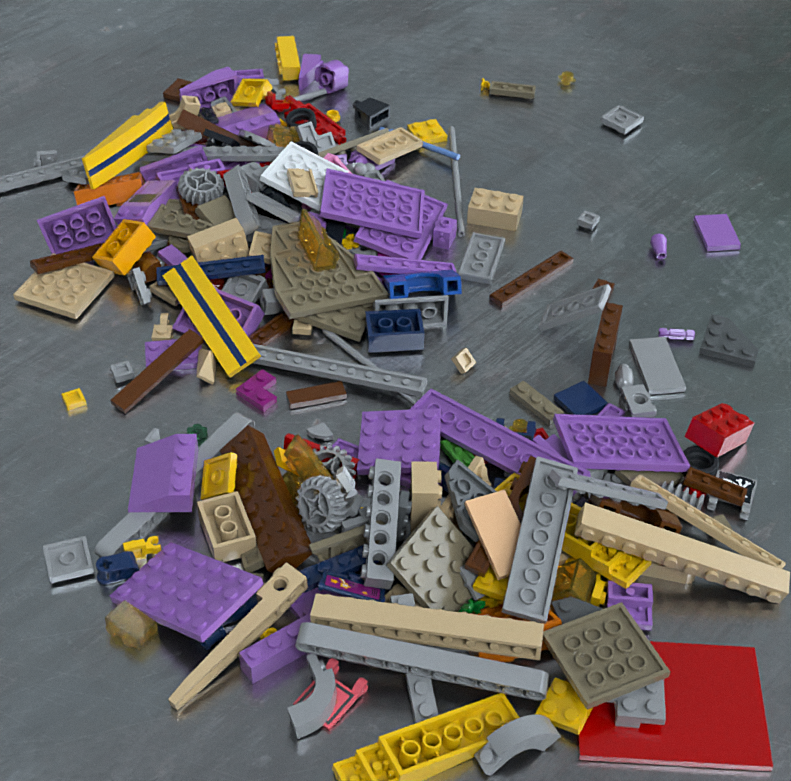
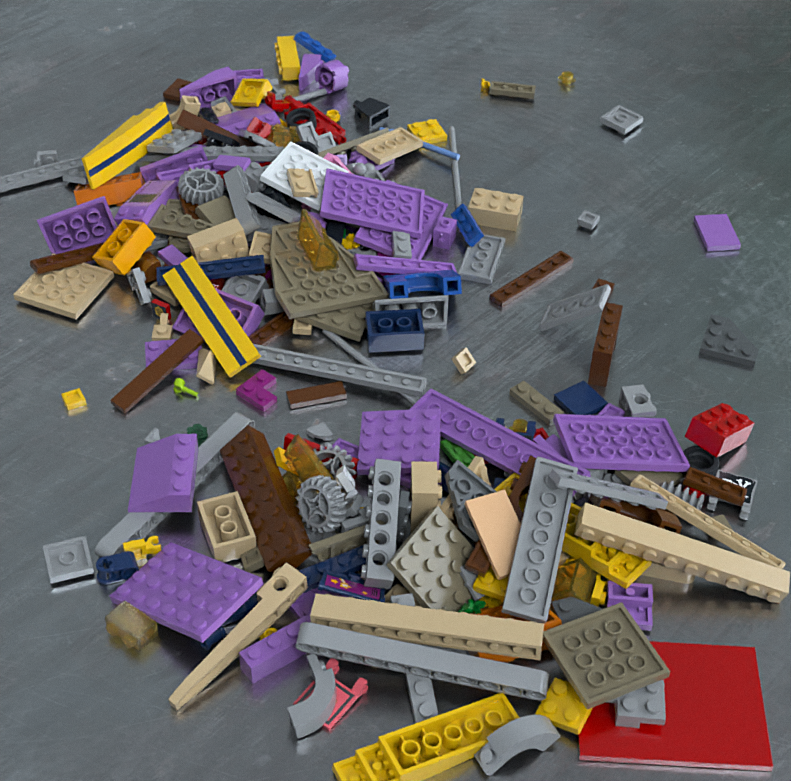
(122, 371): light grey plate -> none
(160, 307): none -> tile
(179, 386): none -> lime hand
(219, 476): yellow plate -> none
(227, 162): none -> medium lavender tile
(259, 128): none -> bracket
(314, 46): none -> blue plate
(401, 245): none -> light grey plate
(467, 225): none -> blue plate
(624, 376): light grey plant -> none
(657, 365): light grey tile -> none
(659, 245): medium lavender cone -> none
(676, 334): medium lavender axle -> none

